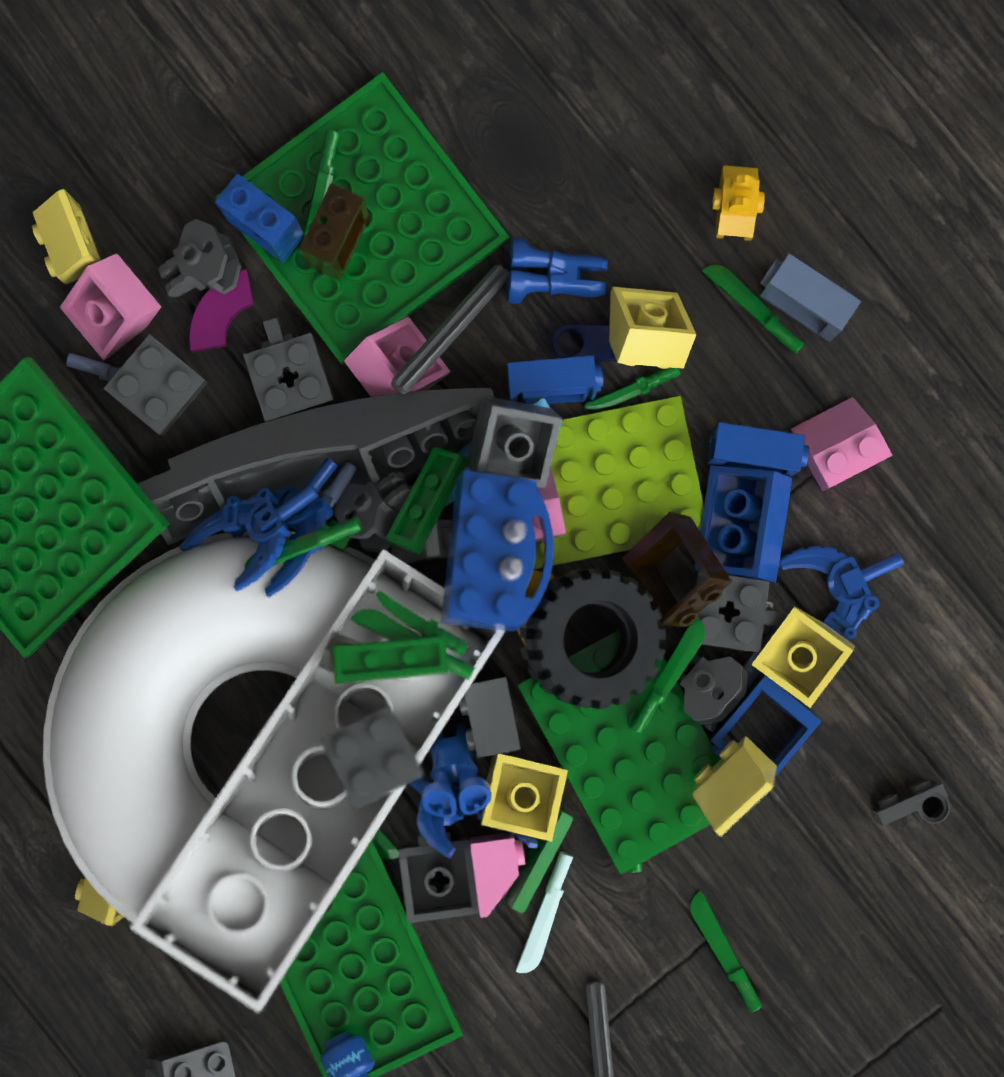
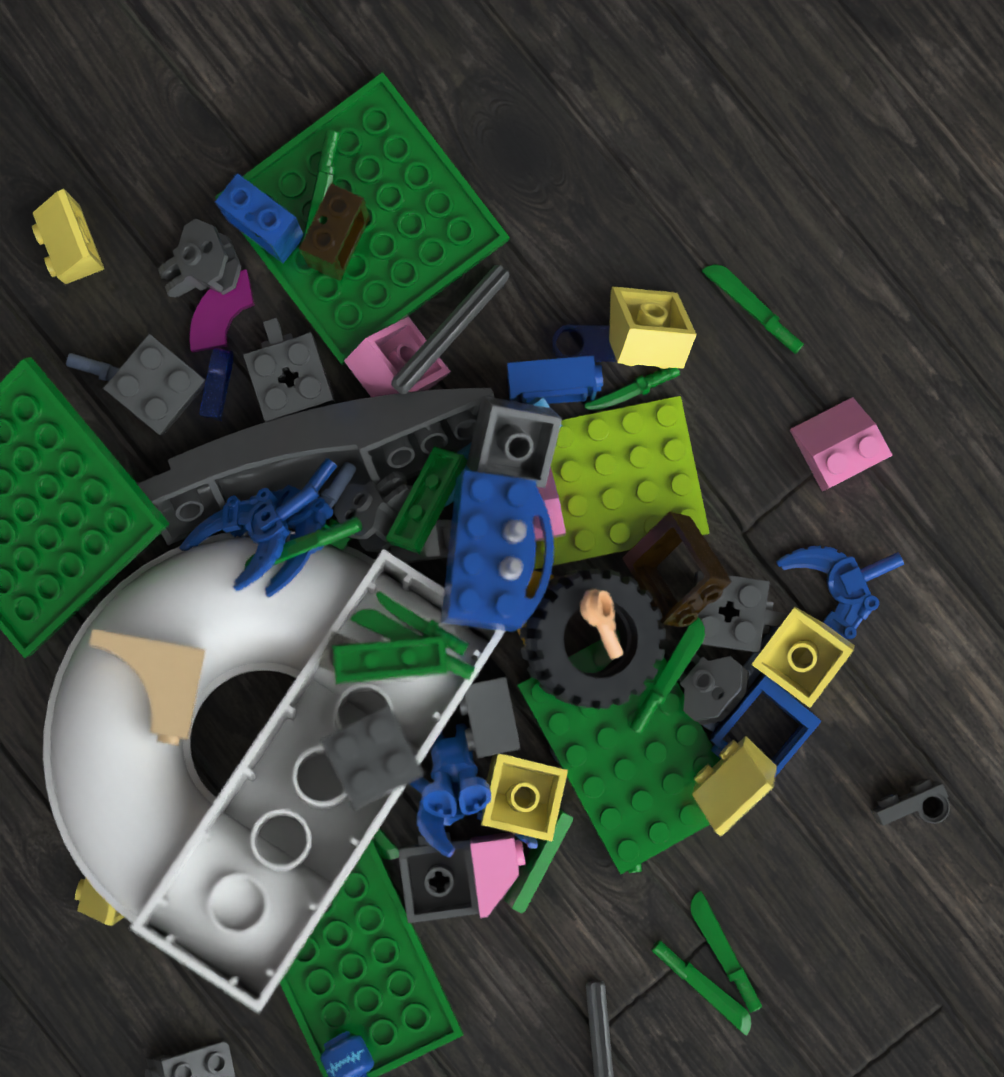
(109, 305): bright pink slope -> none
(168, 674): none -> tan arch
(216, 384): none -> clear blue piece
(542, 924): light aqua piece -> none
(561, 276): blue piece -> none
(599, 612): none -> light nougat plate
(720, 1000): none -> green piece
(737, 202): yellow hinge -> none
(746, 520): blue slope -> none
(757, 449): blue window -> none
(808, 297): sand blue window -> none

